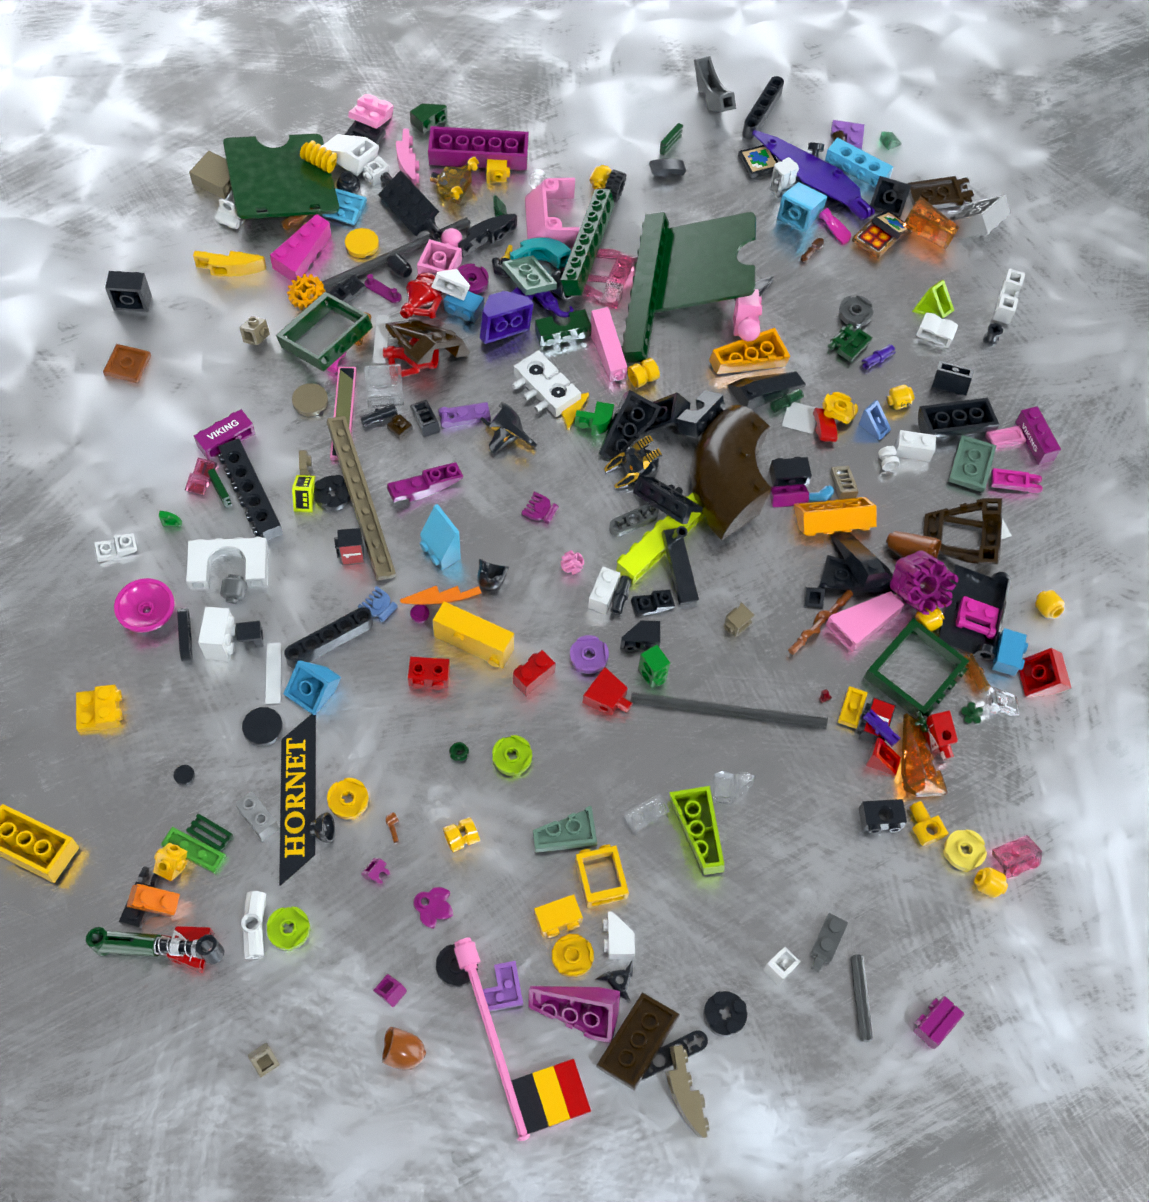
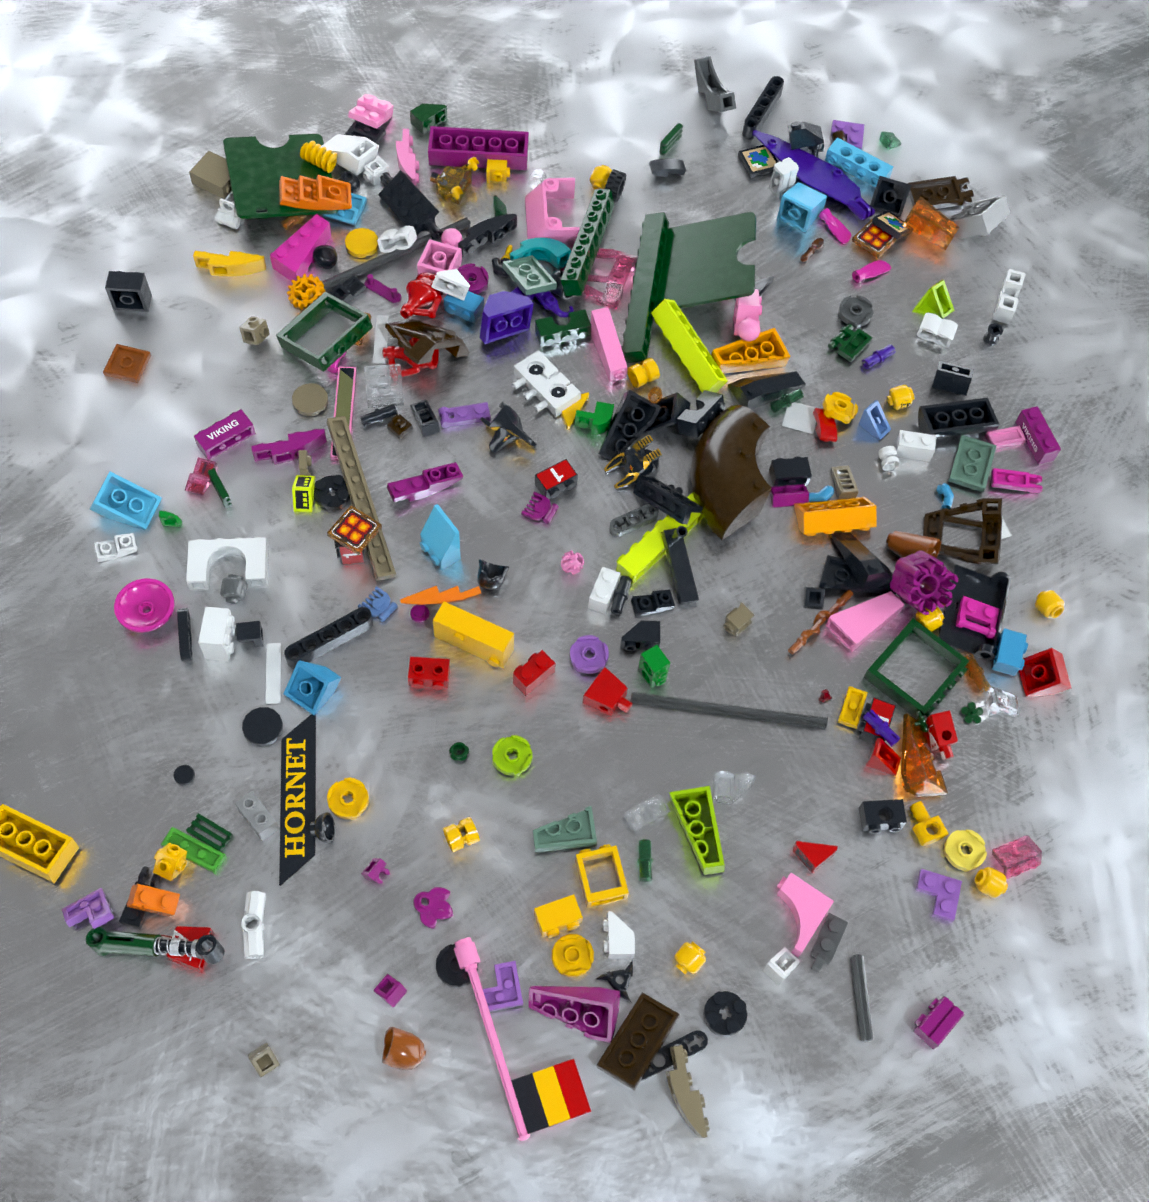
(93, 906): none -> medium lavender plate
(98, 708): yellow plate -> none
(125, 502): none -> medium azure slope
(233, 452): black brick -> none
(288, 450): none -> magenta slope
(288, 915): lime plate -> none
(315, 194): none -> orange slope
(325, 256): none -> black piece
(354, 530): none -> tile
(392, 819): dark orange hand -> none
(397, 239): none -> white brick
(399, 266): black brick -> none
(556, 479): none -> brick
(645, 860): none -> clear green axle
(653, 398): none -> clear orange pin
(688, 346): none -> neon yellow brick
(690, 958): none -> yellow head
(804, 135): none -> black slope
(807, 906): none -> bright pink arch
(813, 854): none -> red slope
(871, 270): none -> dark pink piece
(946, 892): none -> medium lavender plate
(948, 495): none -> dark azure arm

